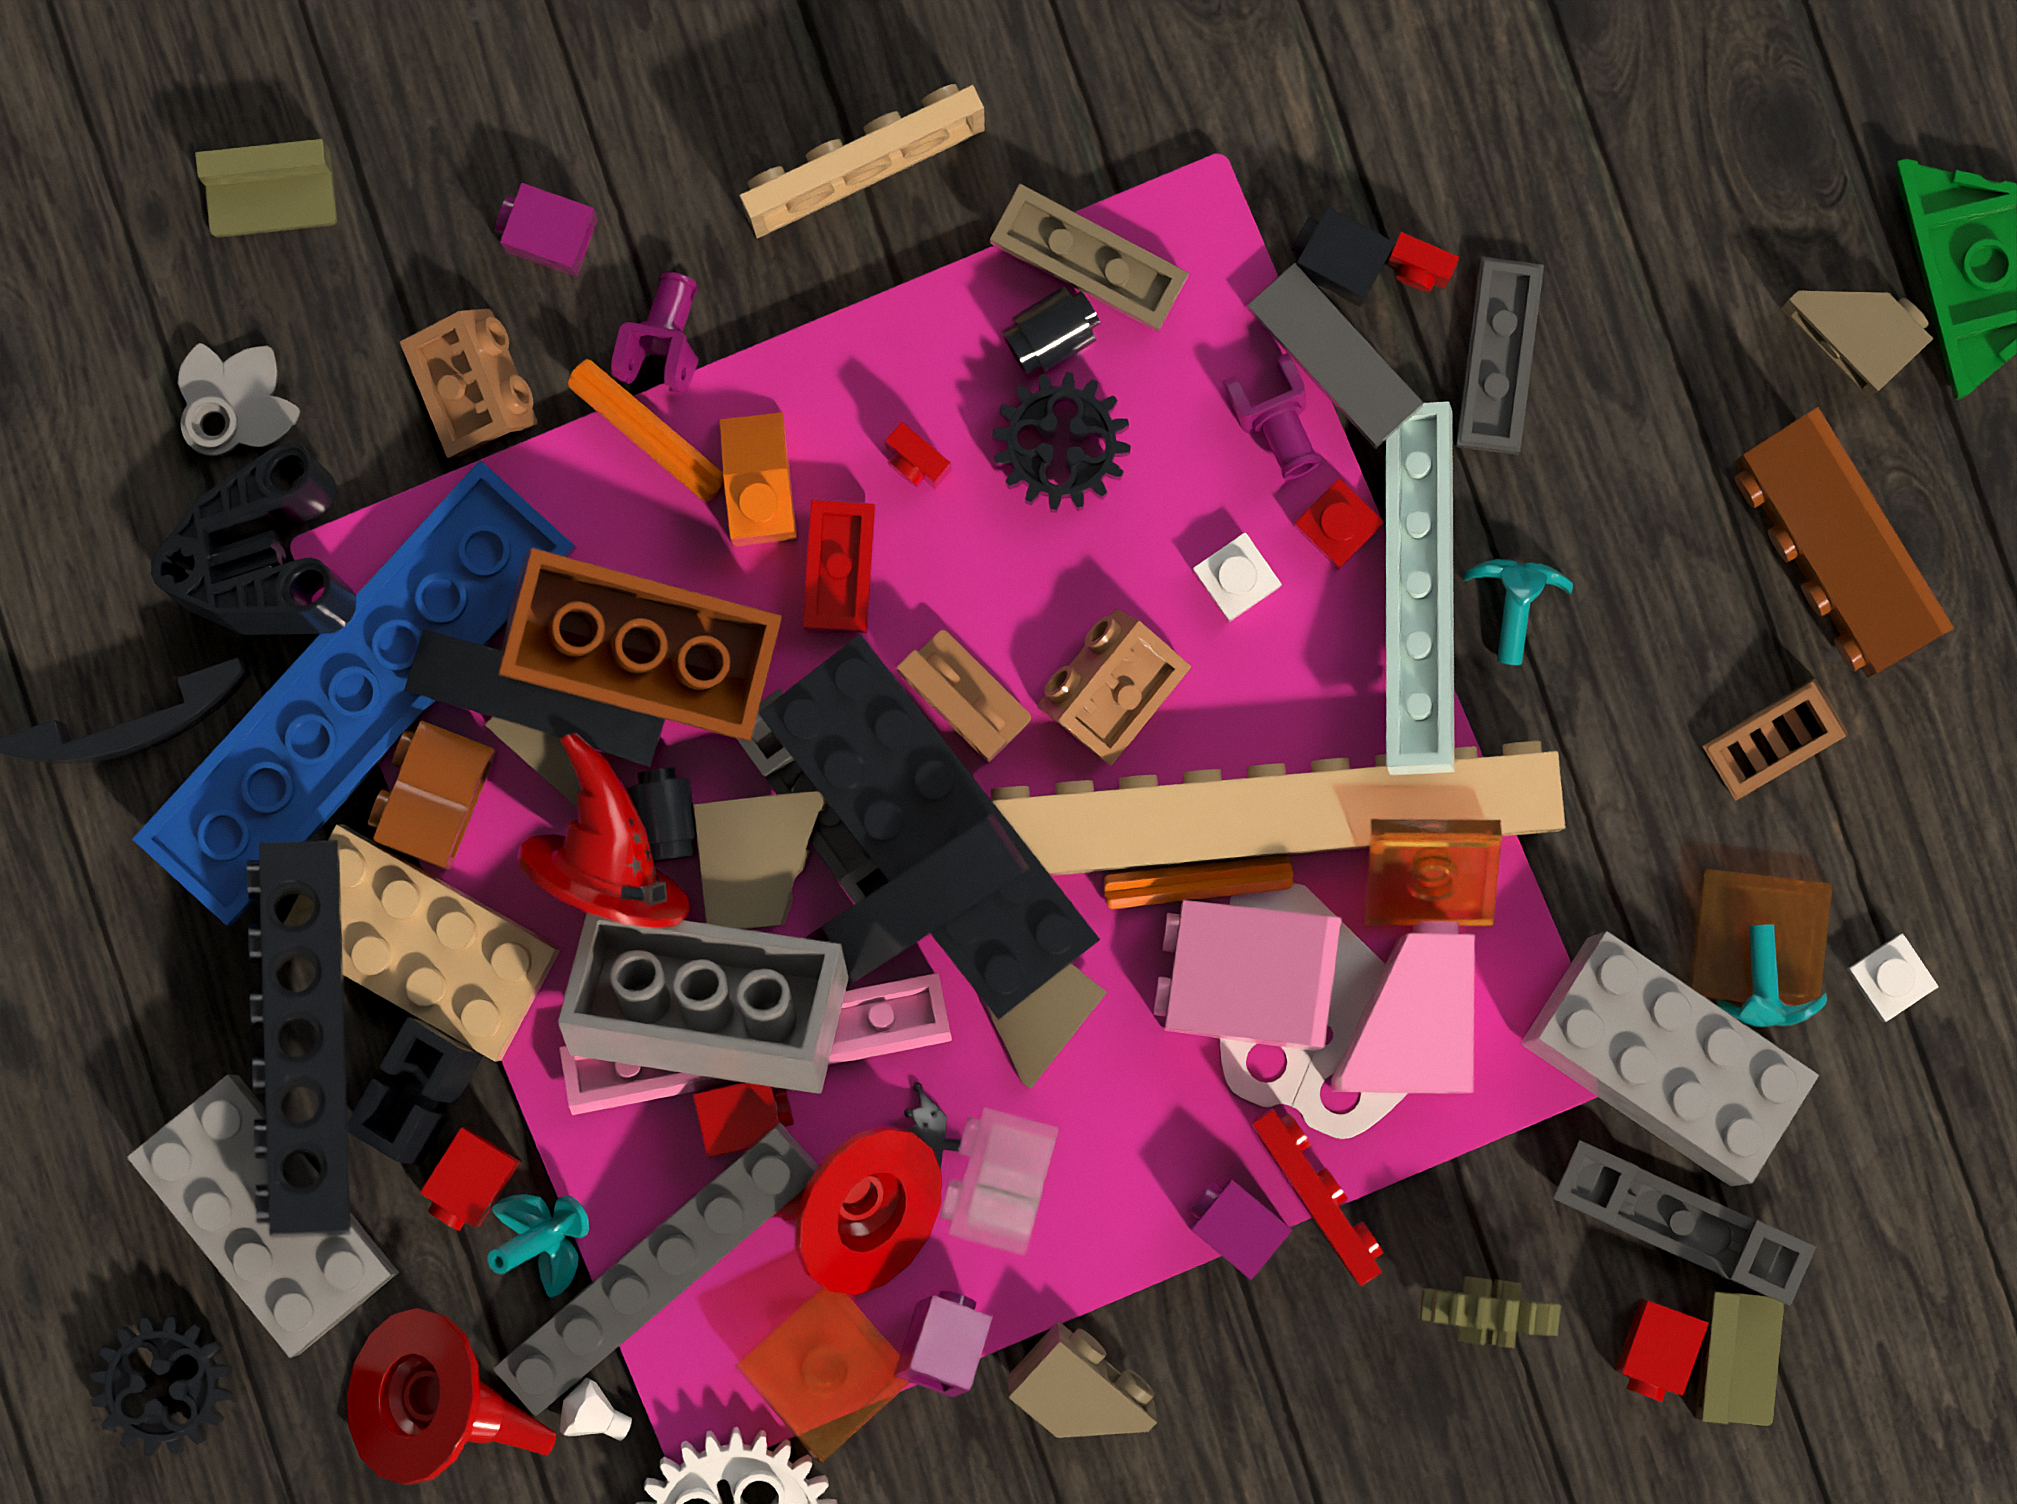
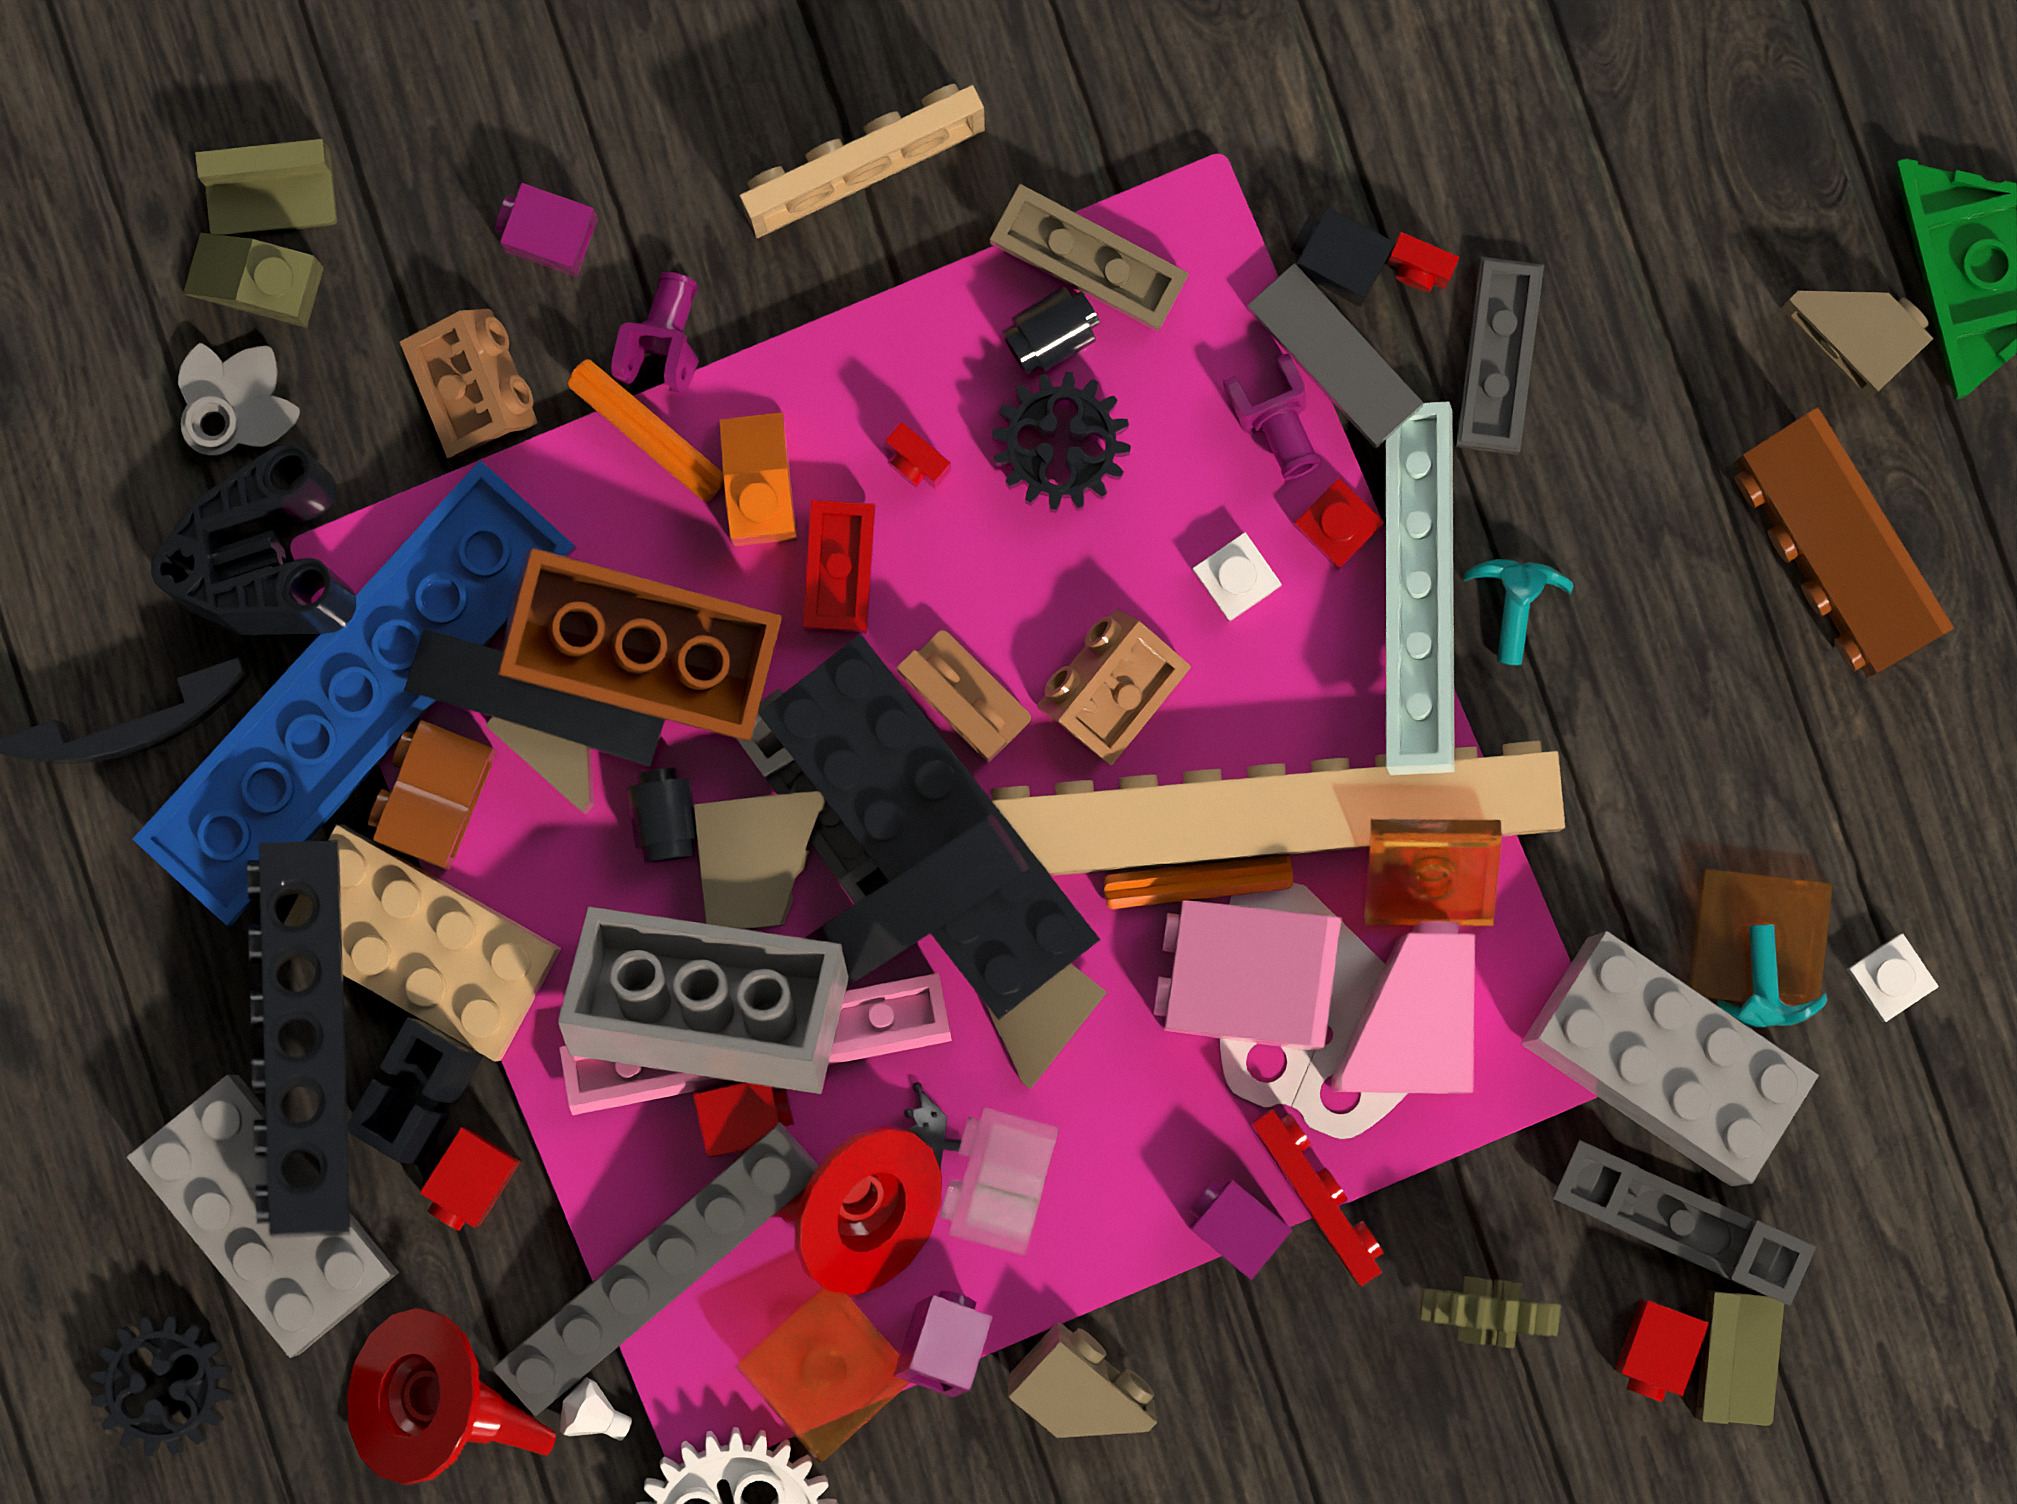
(255, 277): none -> olive slope
(541, 1235): teal plant -> none
(605, 855): red piece -> none
(1820, 707): medium nougat slope -> none

